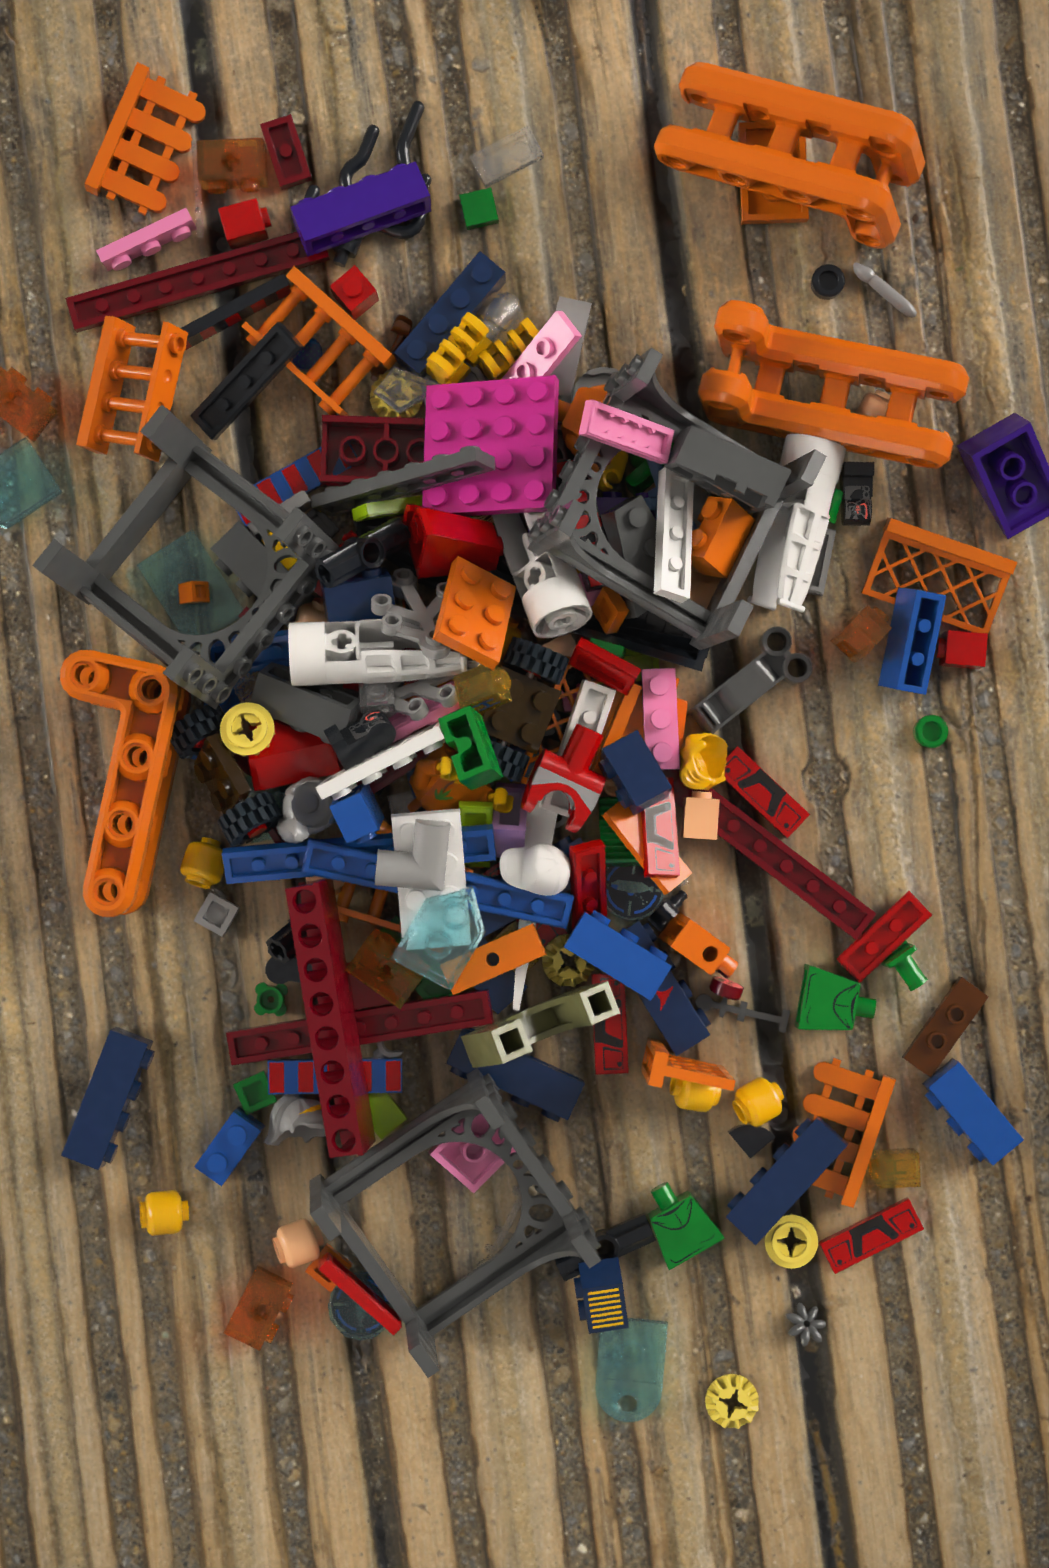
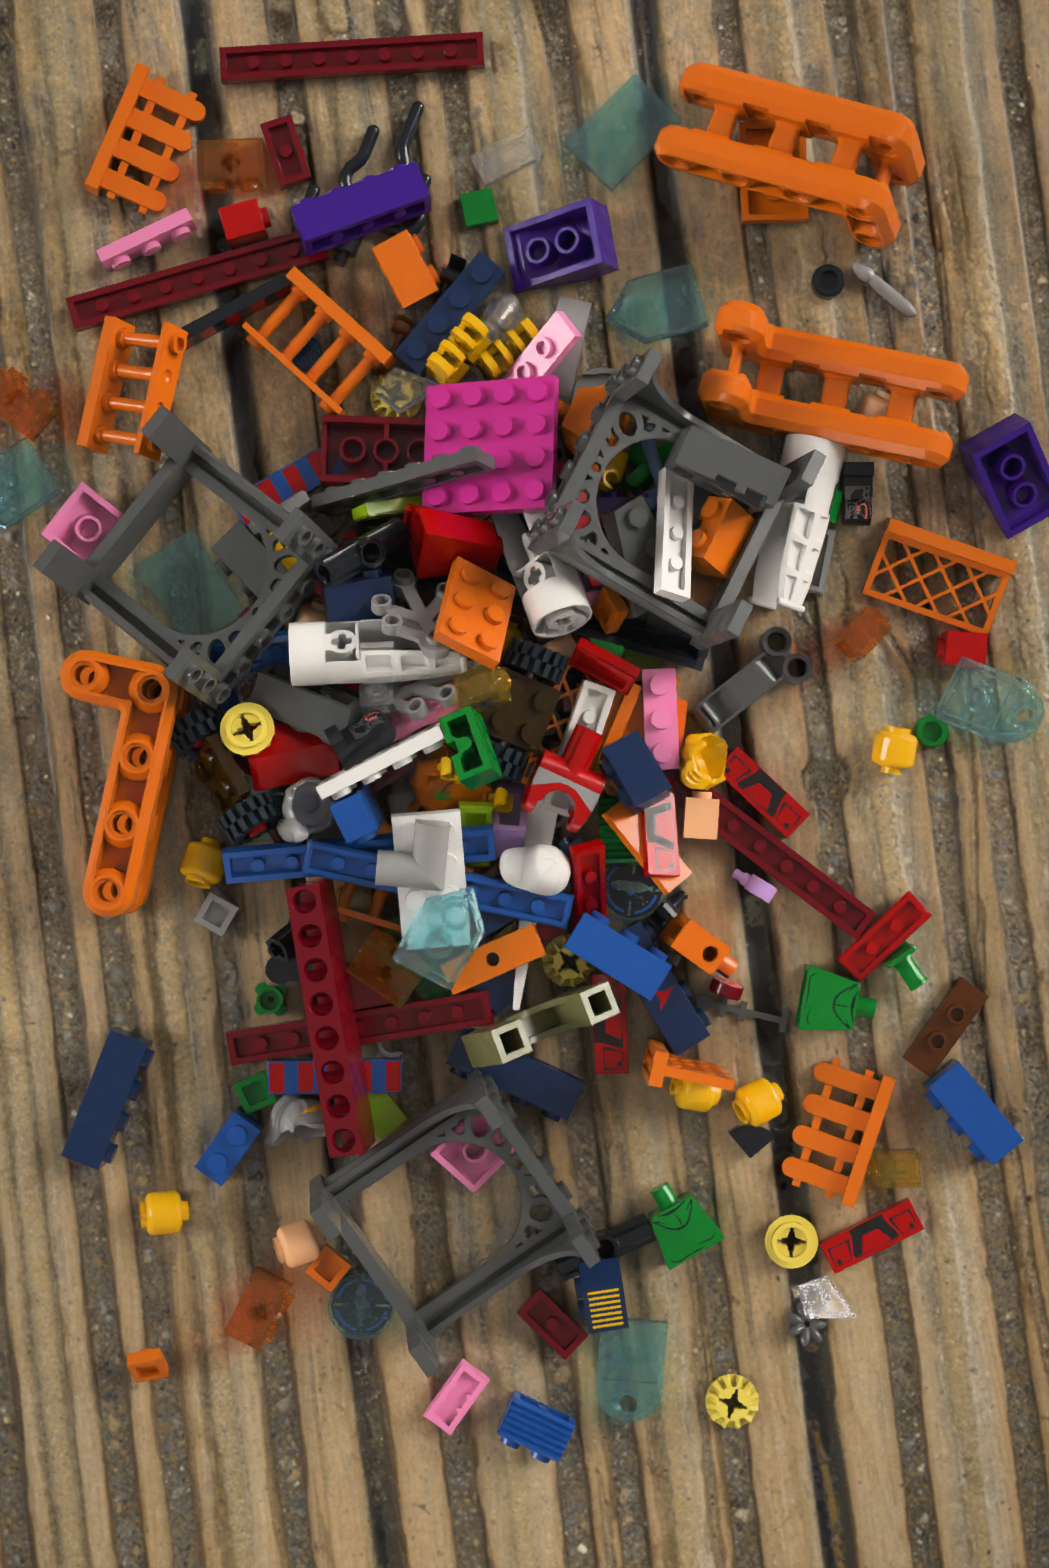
(82, 521): none -> bright pink slope
(147, 1365): none -> orange plate
(194, 592): orange piece -> none
(246, 381): black tile -> none
(351, 58): none -> dark red plate
(354, 292): red brick -> none
(360, 1293): red tile -> none
(405, 269): none -> orange brick
(449, 274): none -> black piece
(456, 1396): none -> bright pink plate
(535, 1427): none -> blue brick
(552, 1323): none -> dark red plate
(561, 247): none -> dark purple slope
(621, 132): none -> clear light blue tile
(626, 432): bright pink plate -> none
(660, 305): none -> clear light blue tile
(755, 885): none -> lavender piece
(786, 1180): dark blue brick -> none
(823, 1300): none -> clear piece
(894, 749): none -> yellow head
(912, 640): blue brick -> none
(988, 702): none -> clear light blue tile

